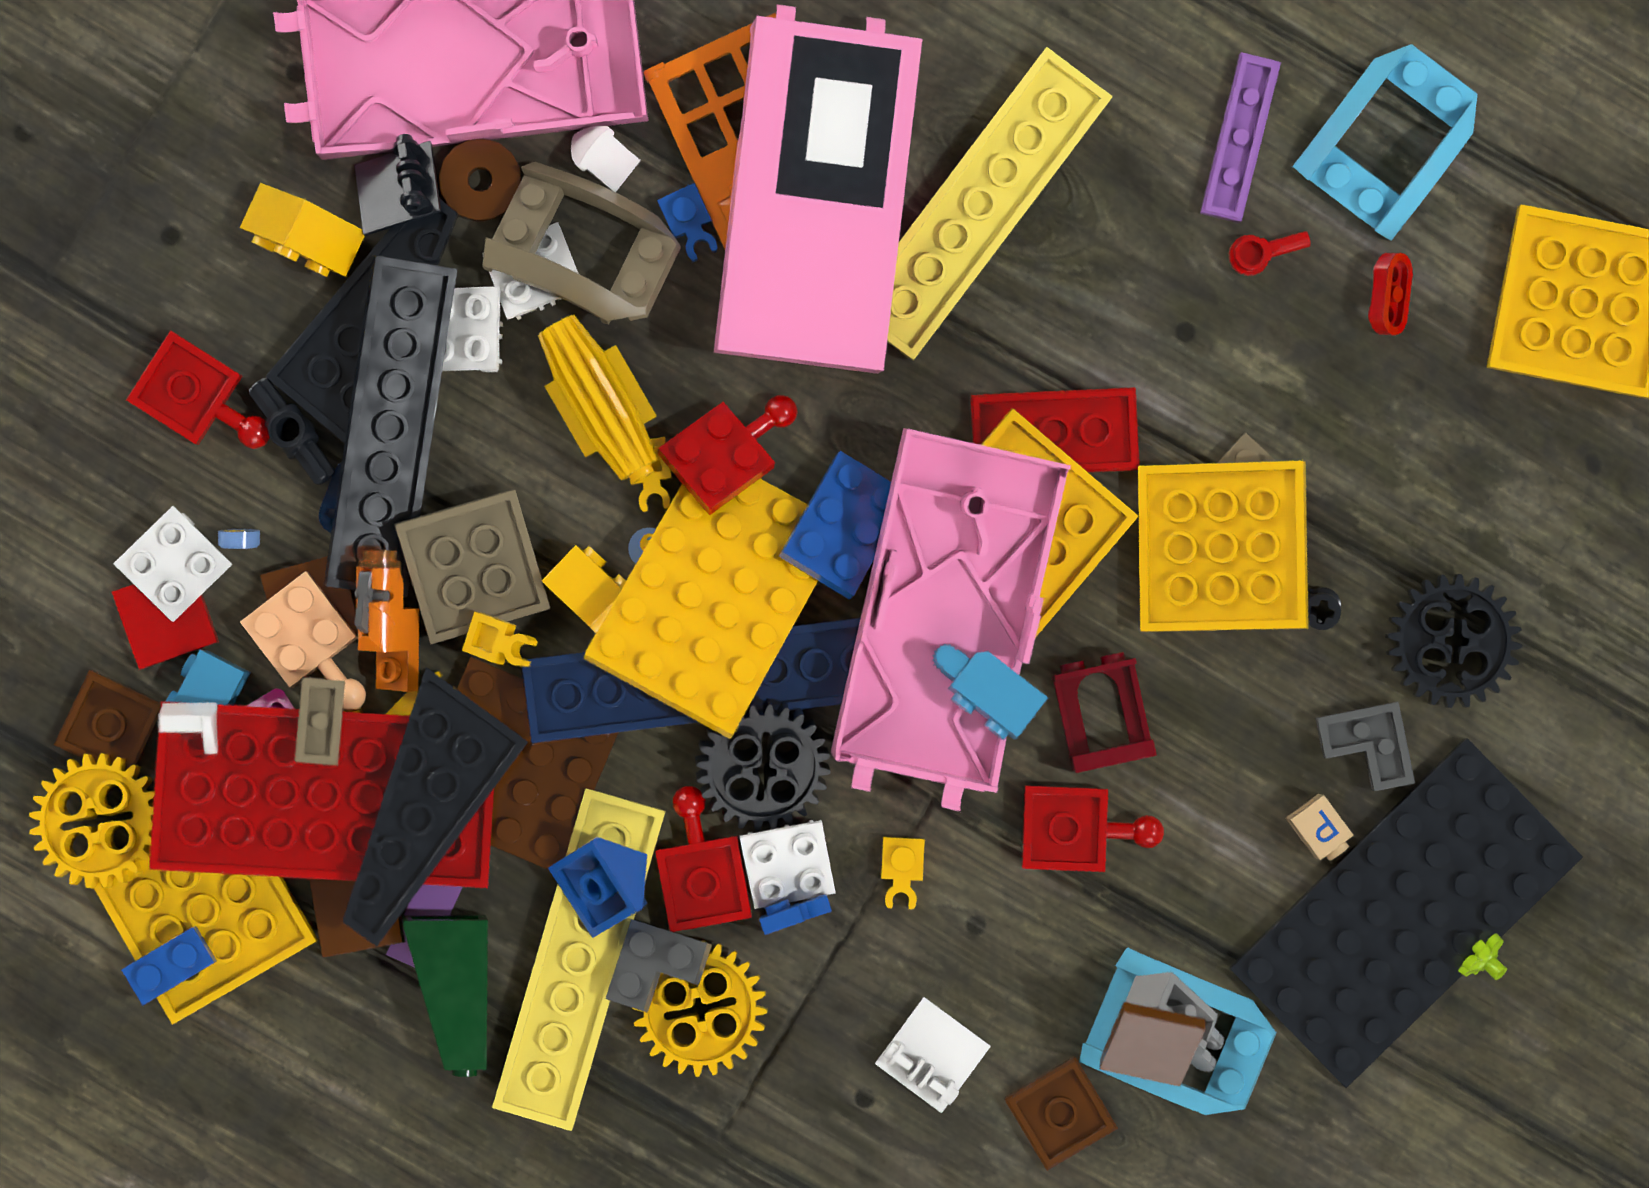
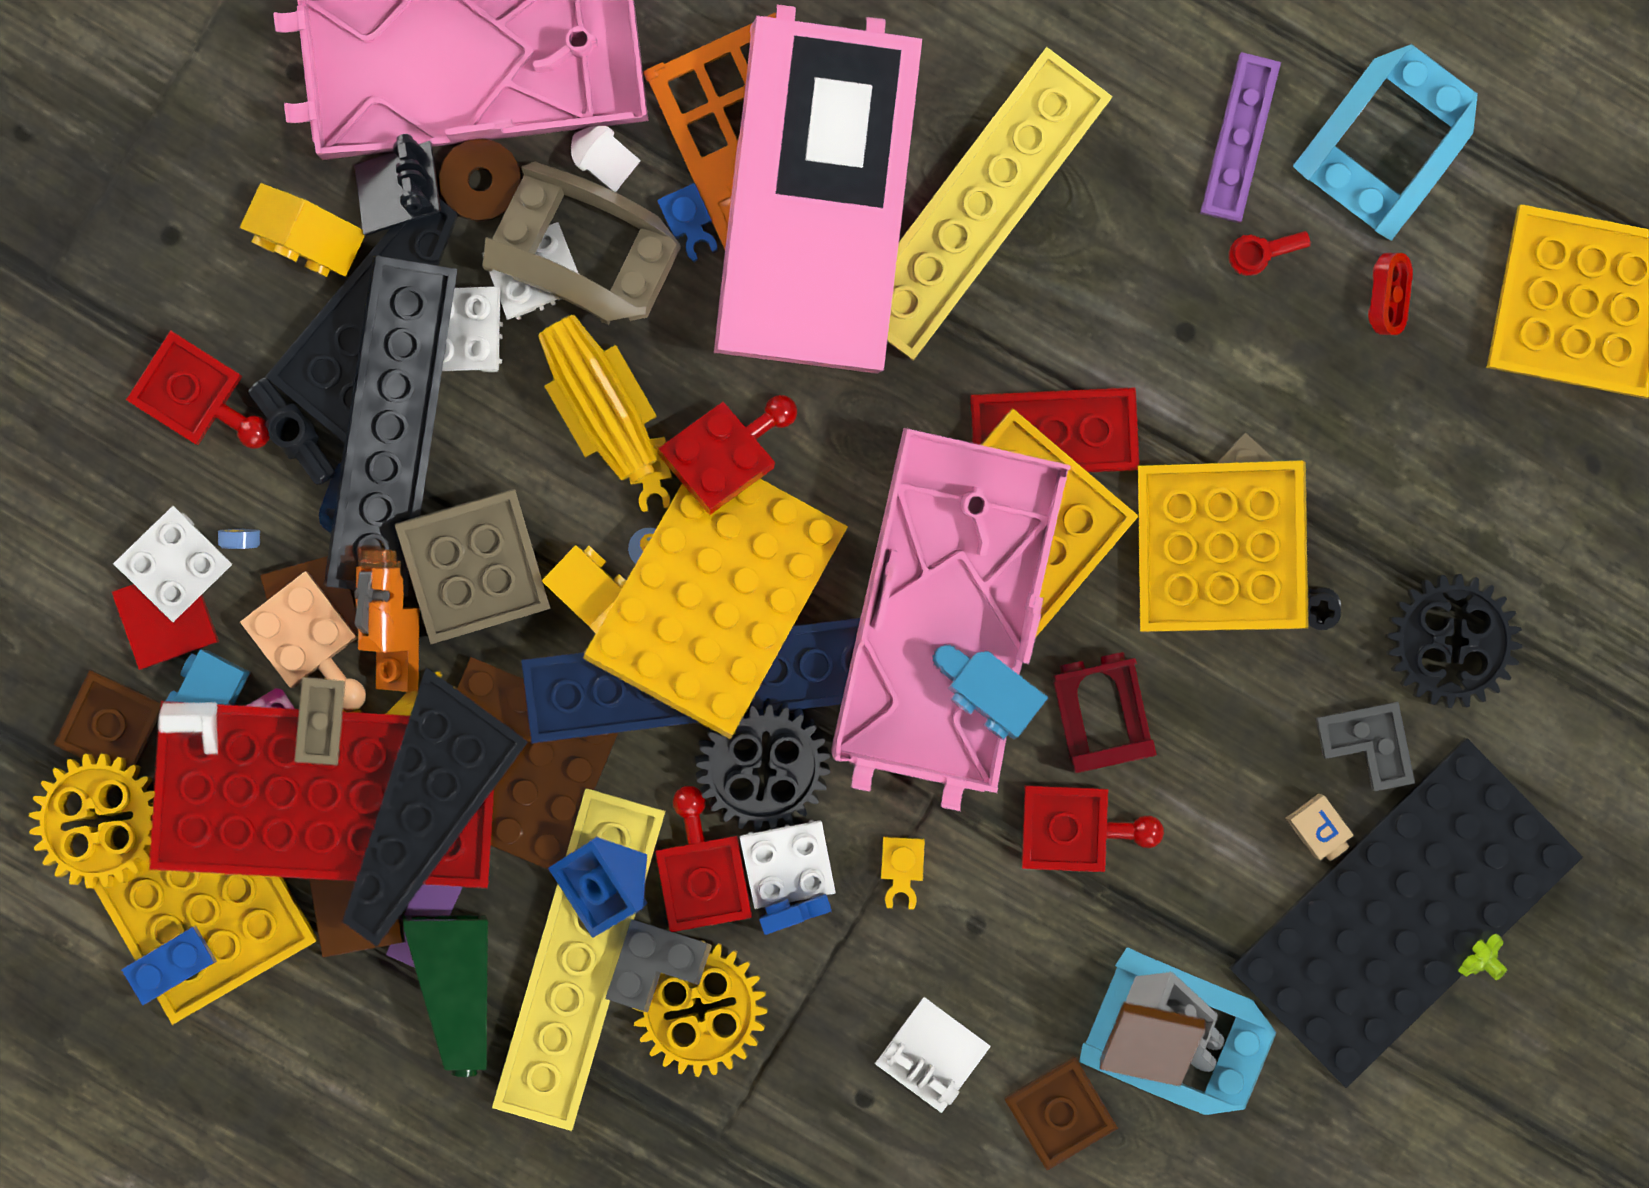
(495, 640): yellow plate -> none
(840, 526): blue plate -> none

